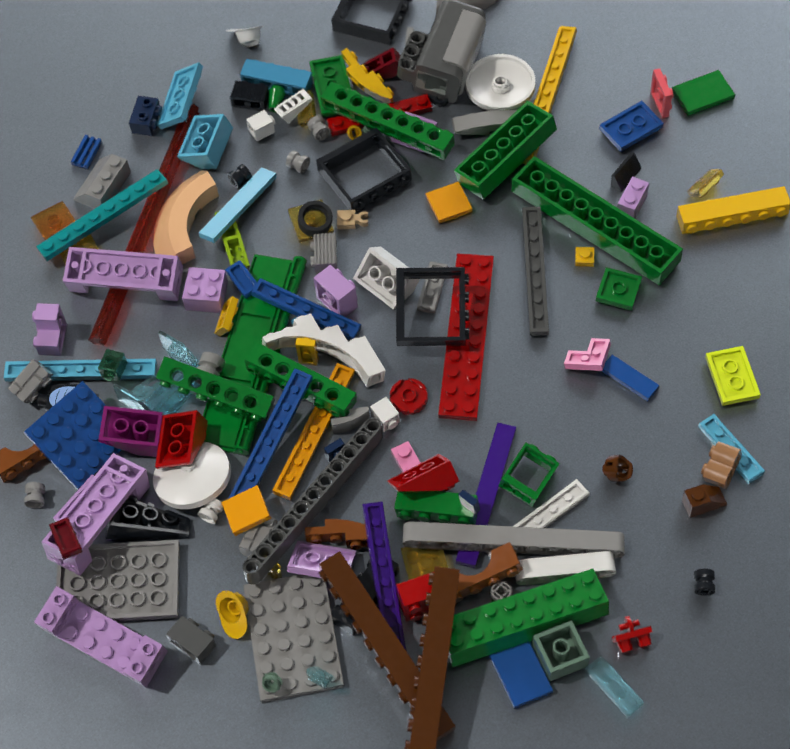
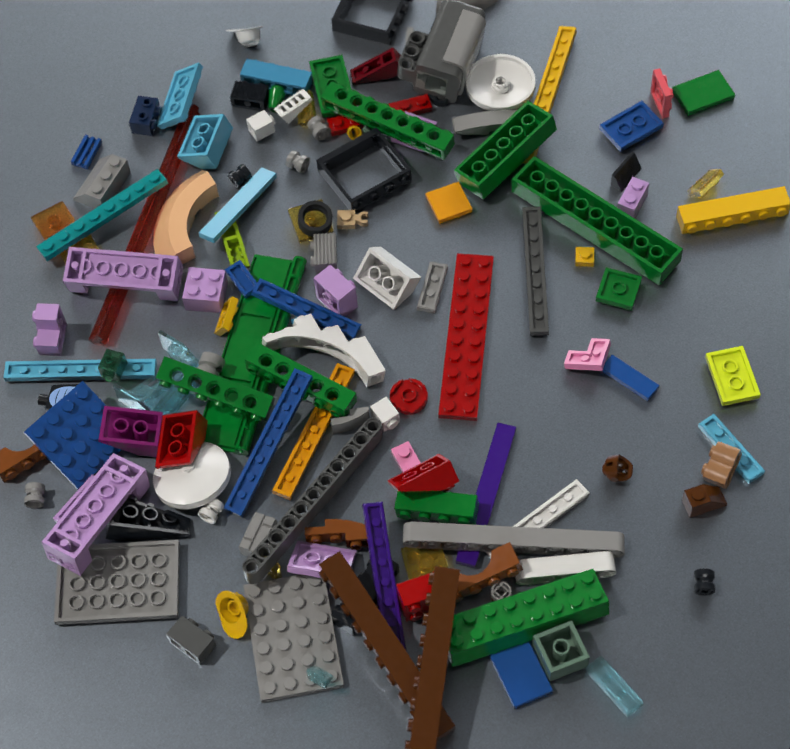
(31, 381): light grey brick -> none
(65, 538): dark red tile -> none
(100, 637): lavender plate -> none
(246, 510): light orange tile -> none
(271, 686): sand green plate -> none
(307, 351): yellow plate -> none
(333, 449): dark blue plate -> none
(369, 83): yellow slope -> none
(431, 273): black window -> none
(469, 502): dark blue tile -> none
(517, 488): green window -> none
(623, 640): red hips -> none

